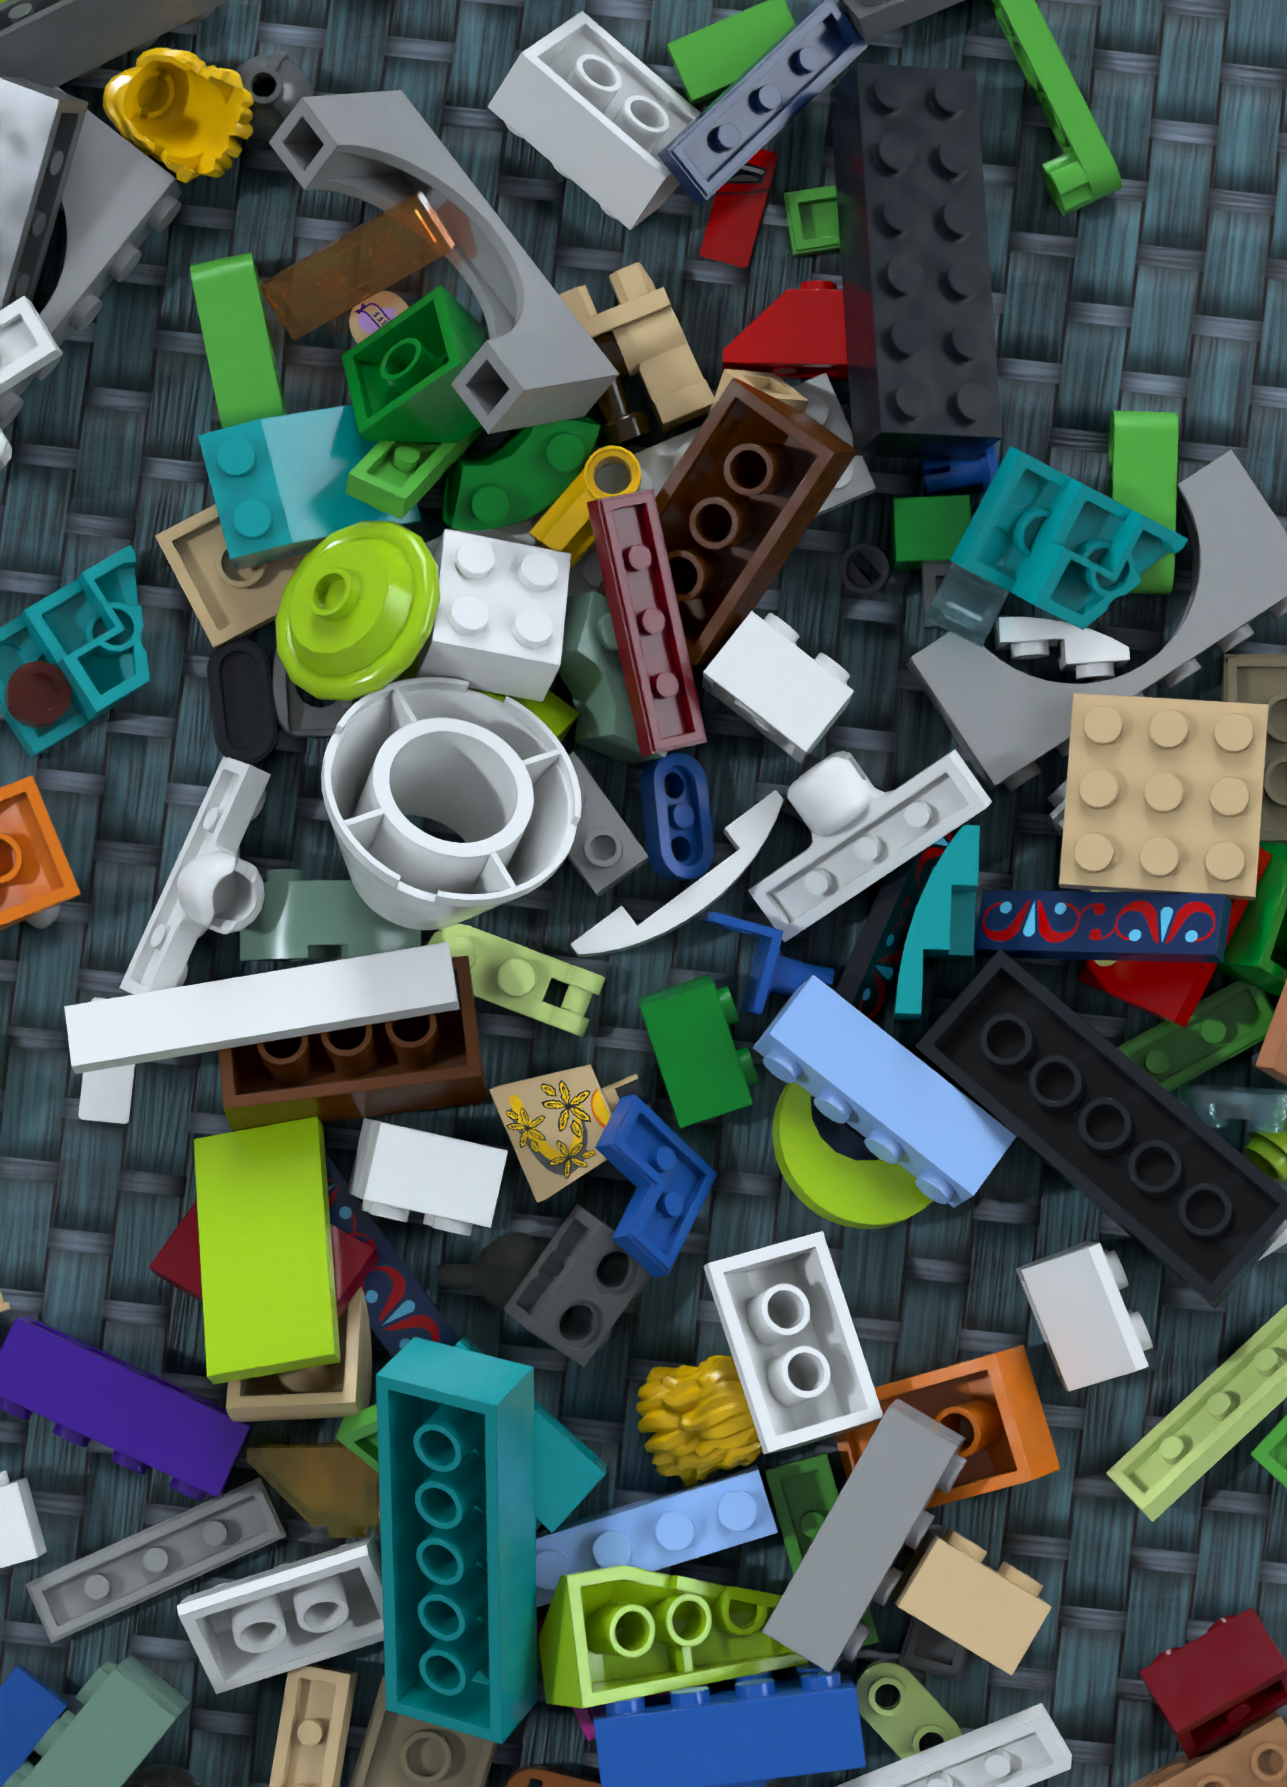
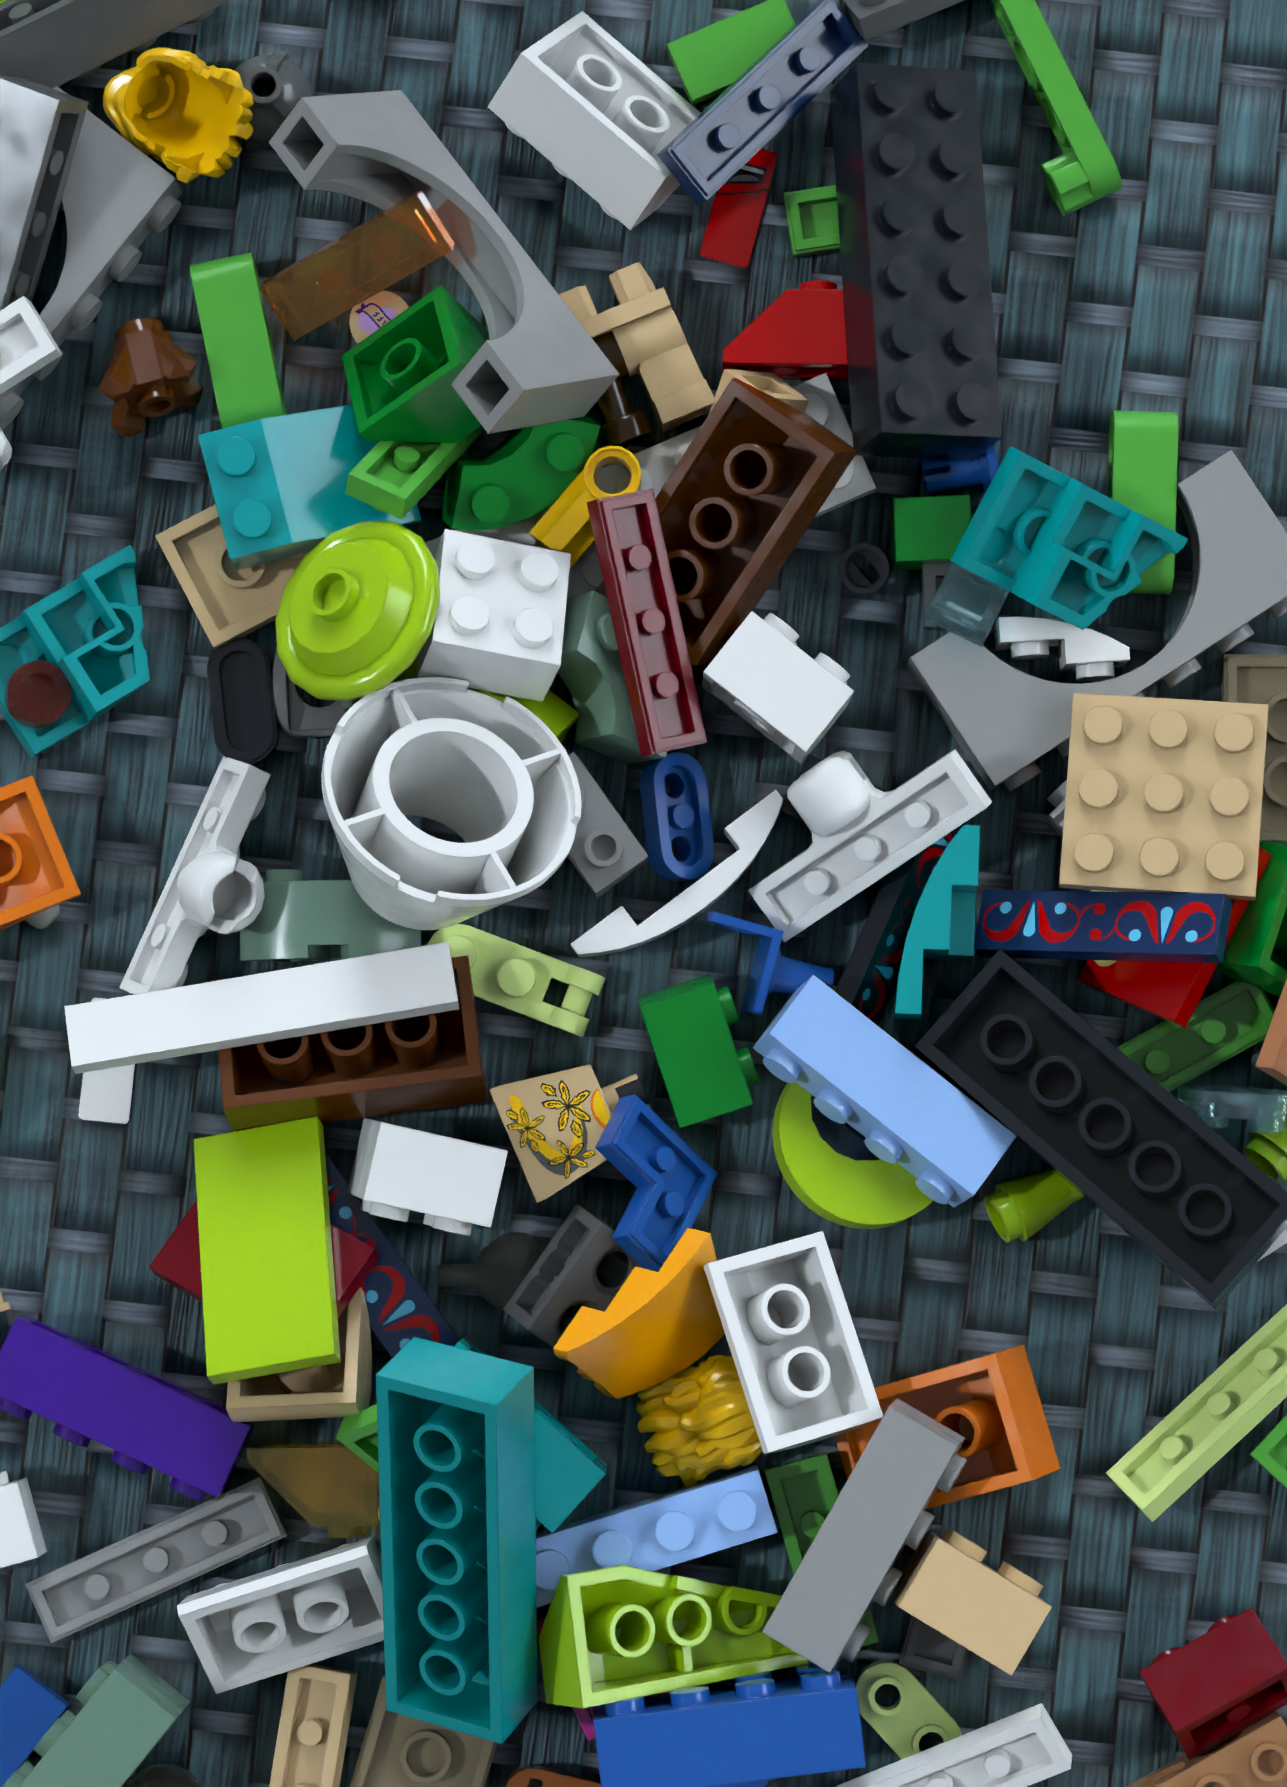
(147, 376): none -> reddish brown rock
(651, 1326): none -> light orange slope
(1028, 1204): none -> lime cone
(1084, 1315): white slope -> none

